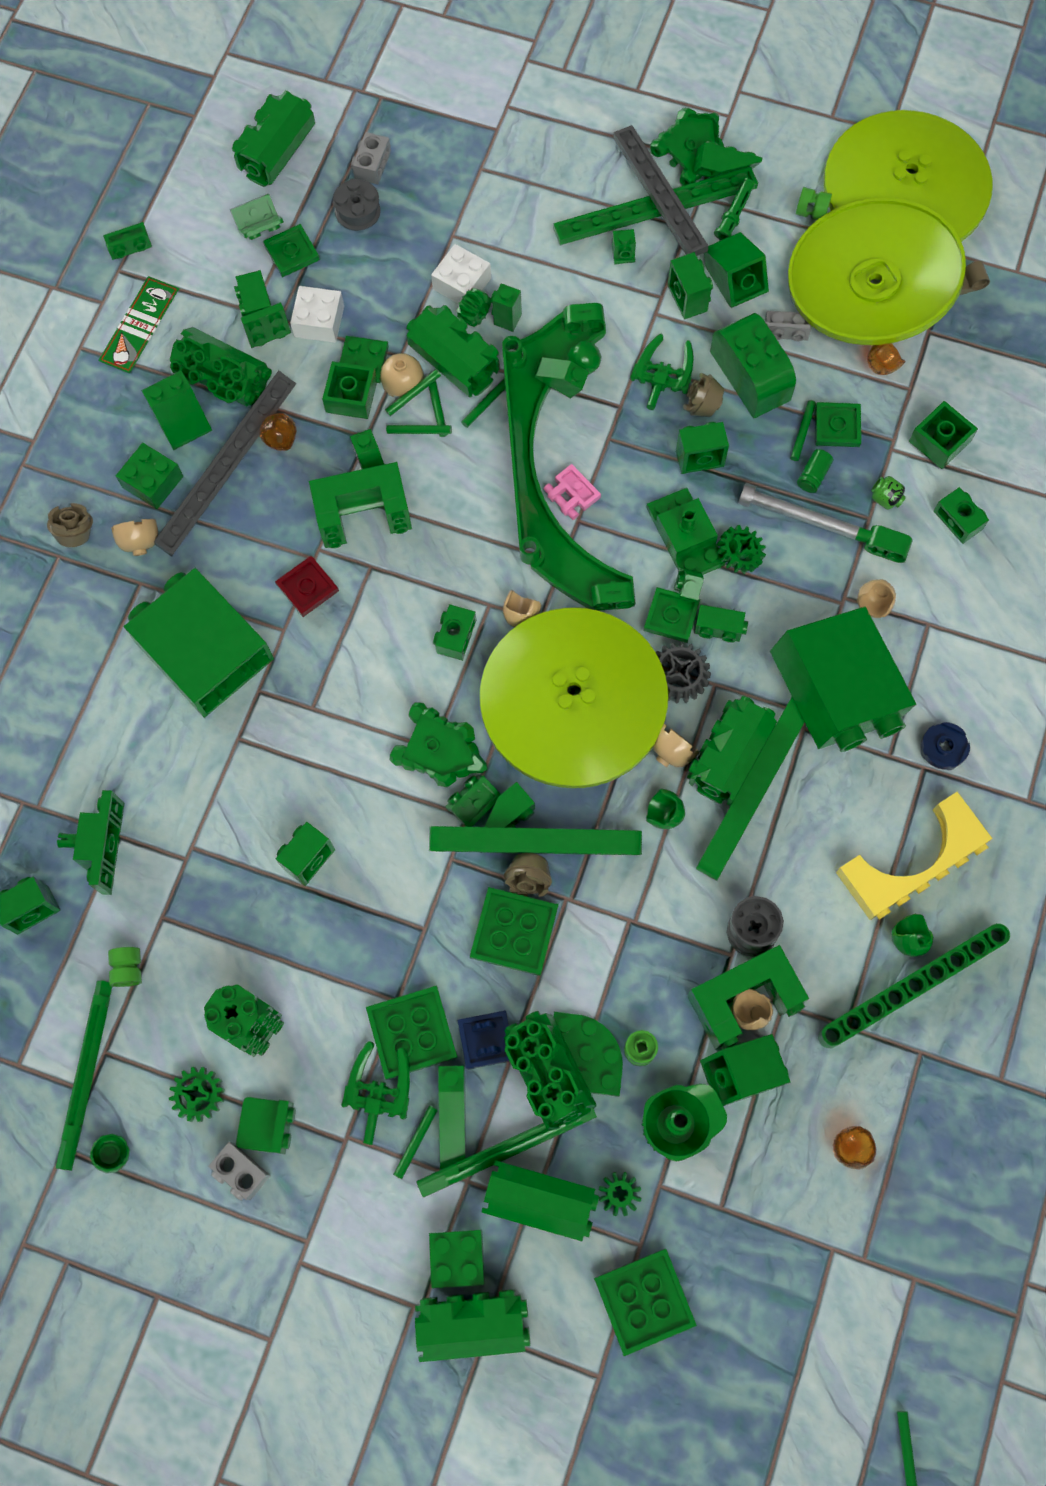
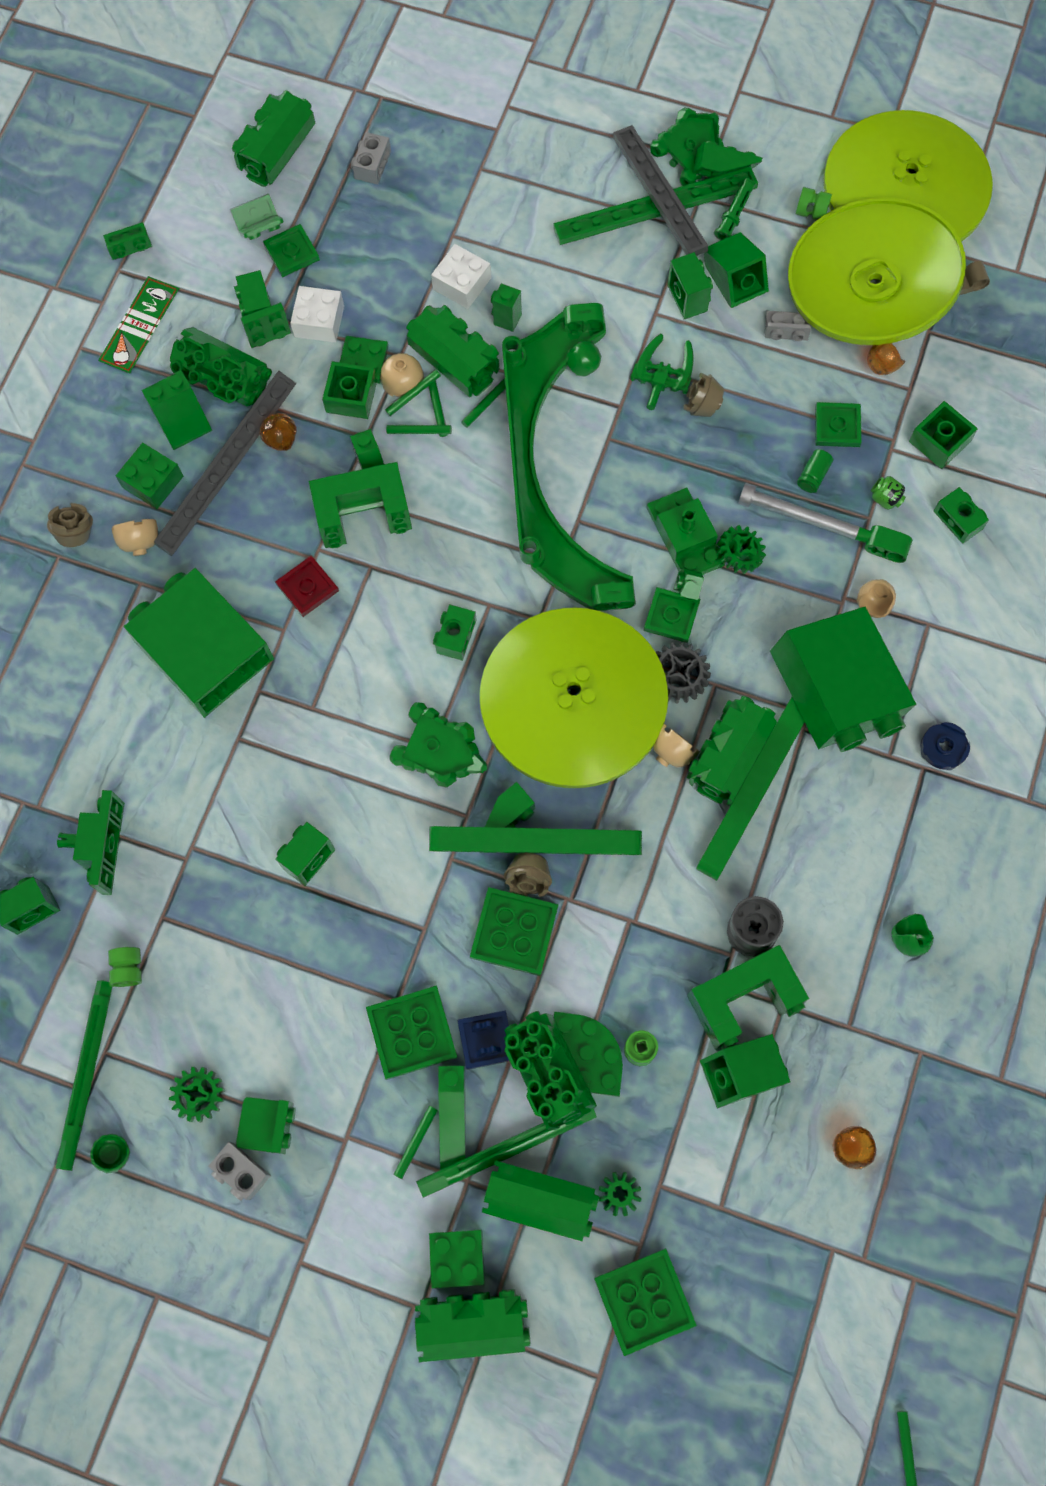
(242, 1019): green brick -> none
(356, 204): dark grey wheel -> none
(375, 1103): green bar -> none
(472, 800): green bracket -> none
(474, 307): green gear -> none
(518, 609): tan hair -> none
(562, 375): green slope -> none
(577, 487): bright pink plate -> none
(623, 246): green brick -> none
(665, 810): green hair -> none
(683, 1120): green piece -> none
(702, 447): green brick -> none
(720, 623): green brick -> none
(752, 1010): tan hair -> none
(754, 364): green brick -> none
(803, 430): green bar -> none
(924, 980): green beam -> none
(960, 838): light yellow arch -> none

